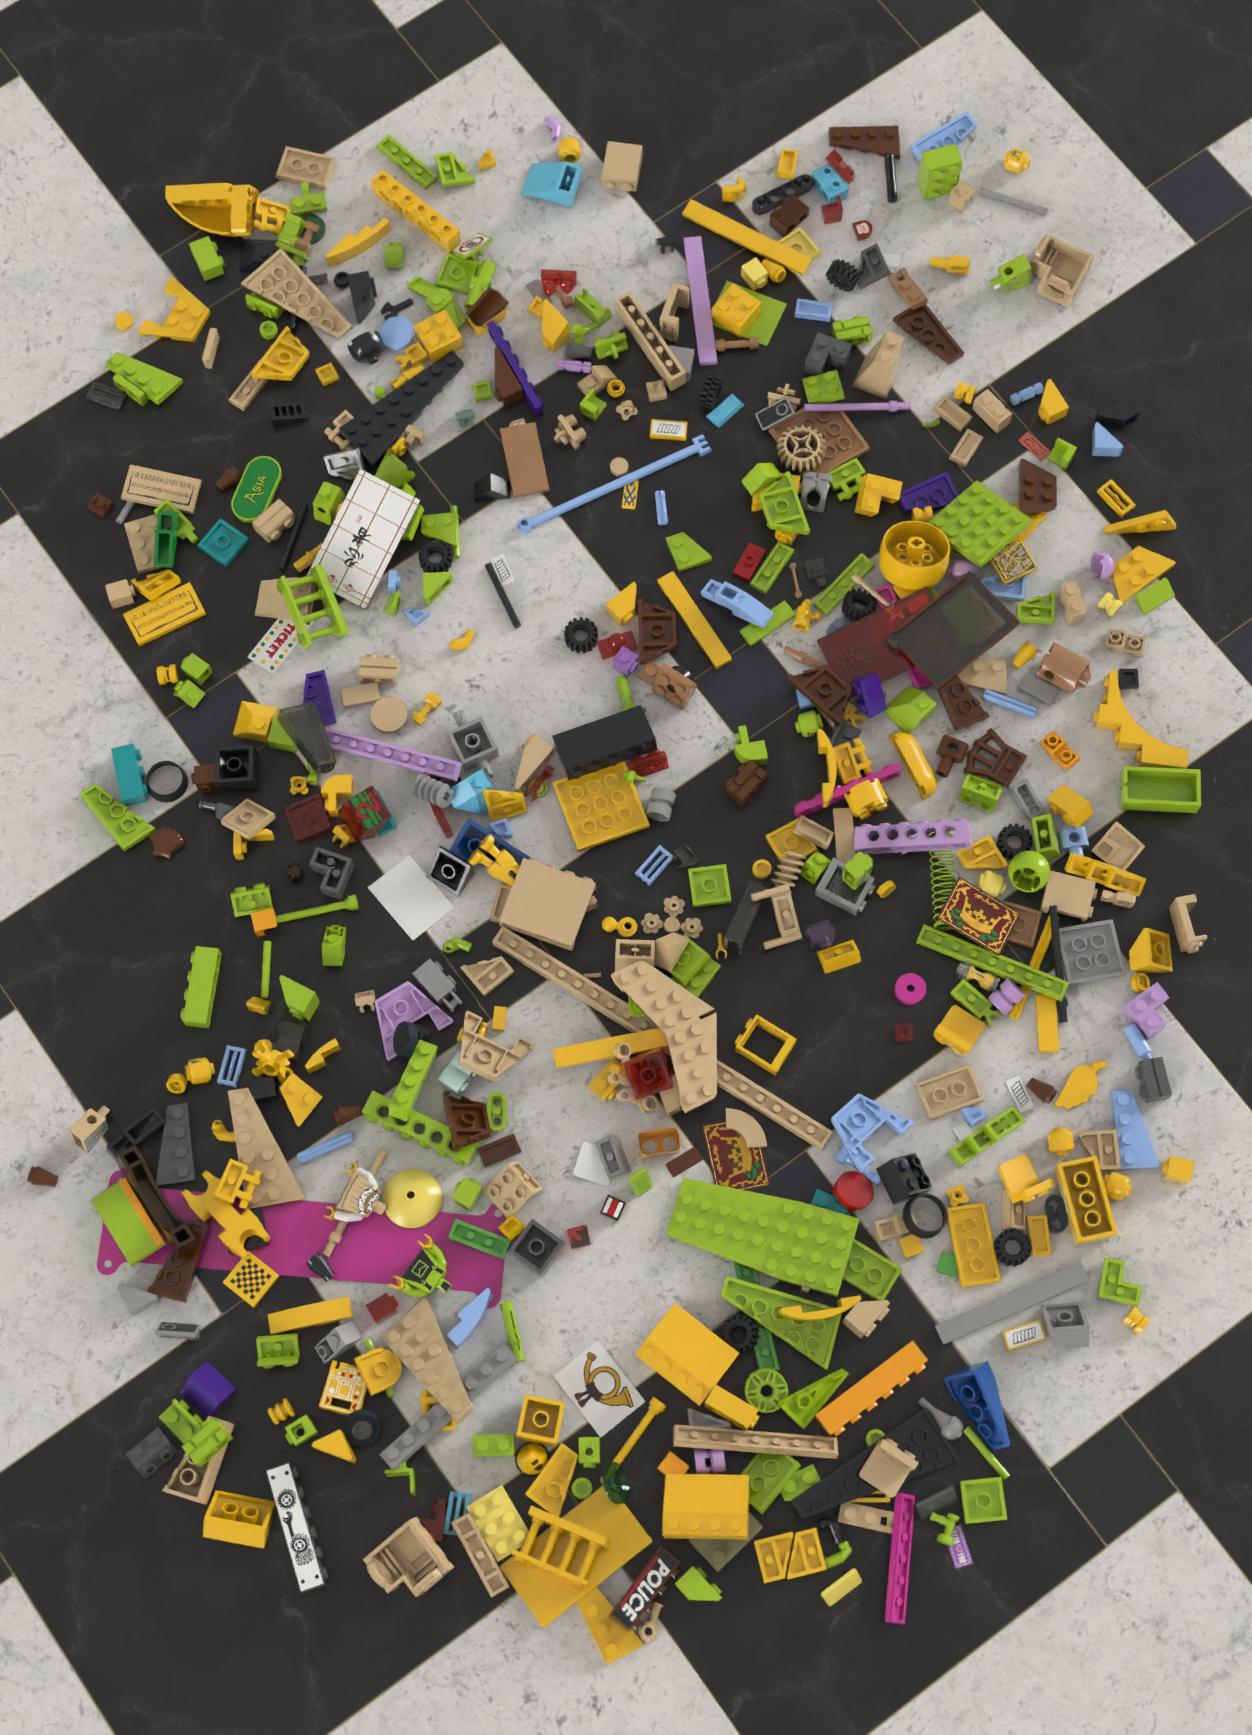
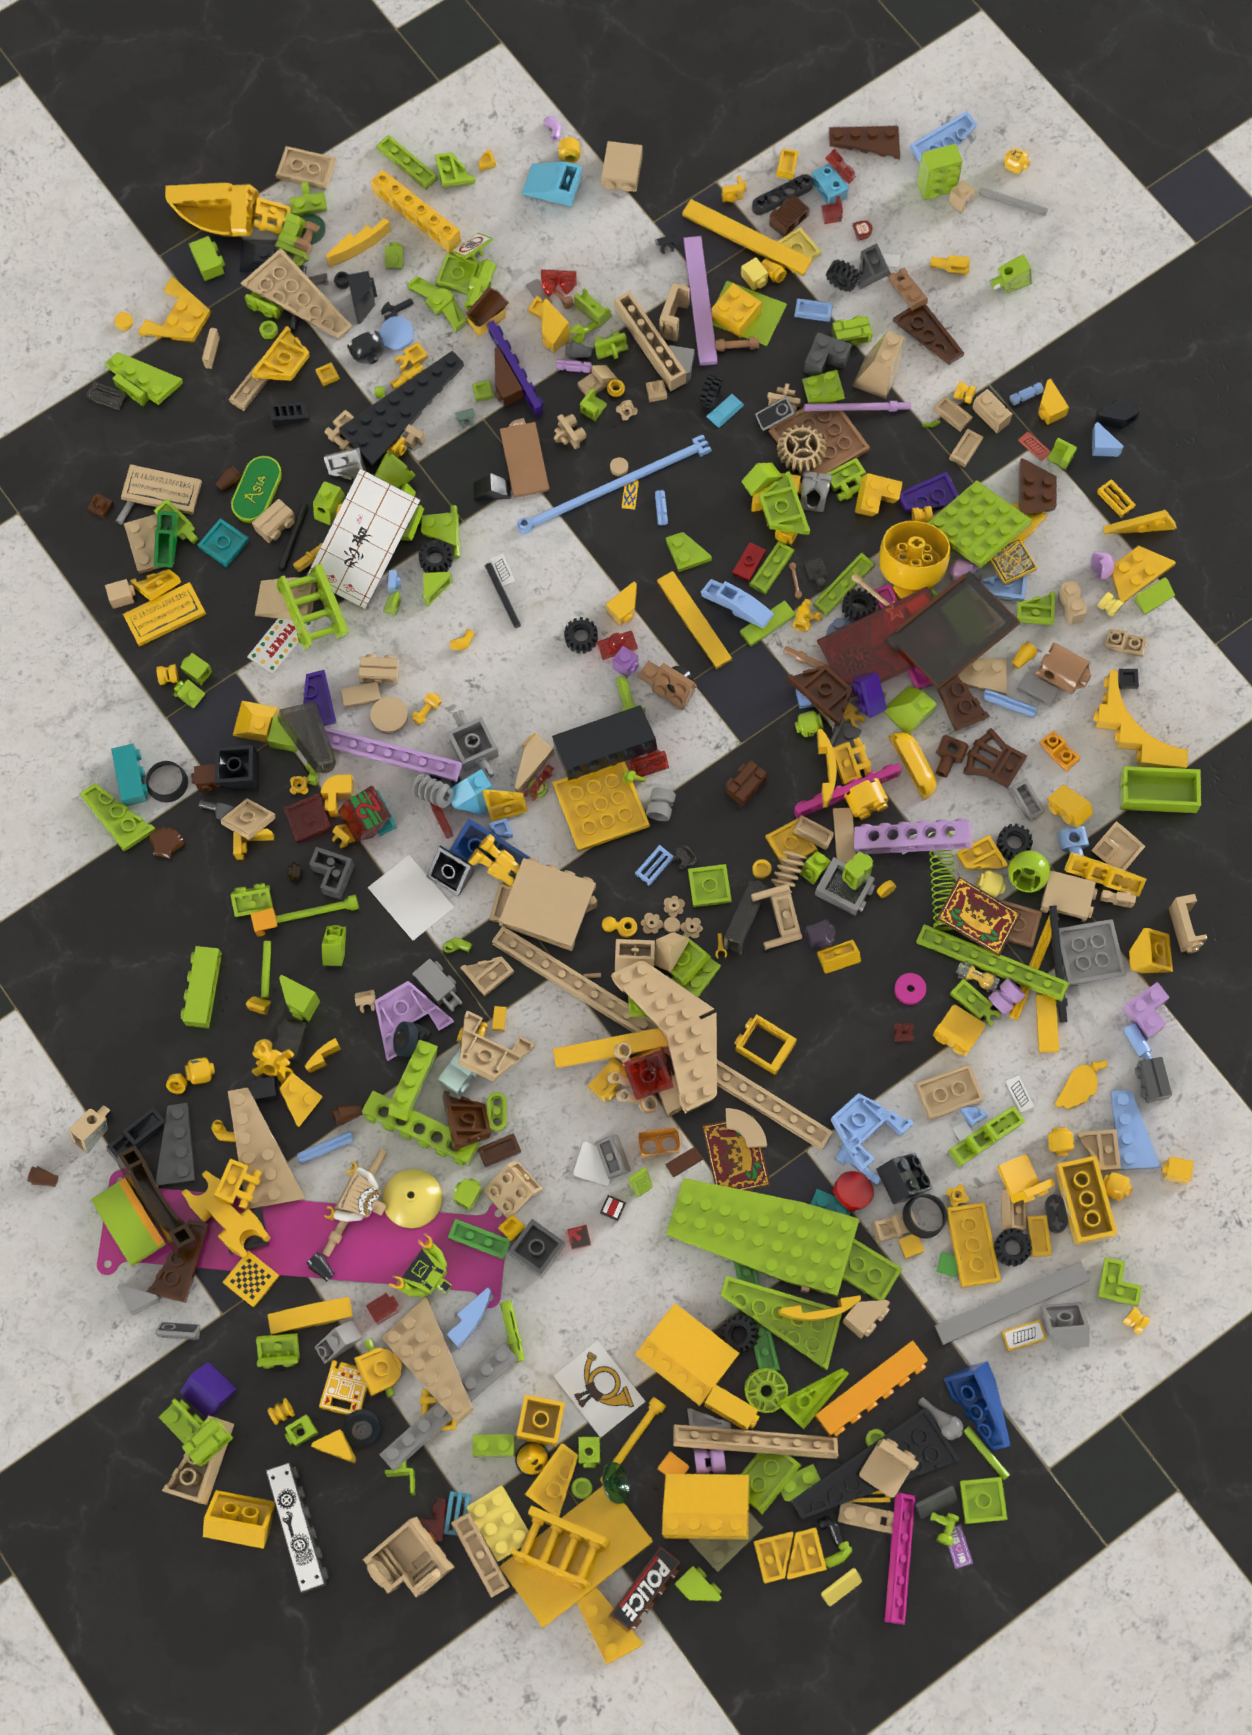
(151, 1453): dark grey bracket -> none
(228, 1082): light blue tile -> none
(416, 616): light blue tile -> none
(438, 336): yellow brick -> none
(651, 1622): tan bar -> none
(656, 631): reddish brown wing -> none
(668, 430): tile -> none
(750, 751): lime brick -> none
(891, 178): black axle -> none
(980, 792): lime bracket -> none
(1042, 1090): reddish brown cone -> none
(1046, 836): lime brick -> none
(1061, 269): tan piece -> none
(1140, 982): yellow tile -> none

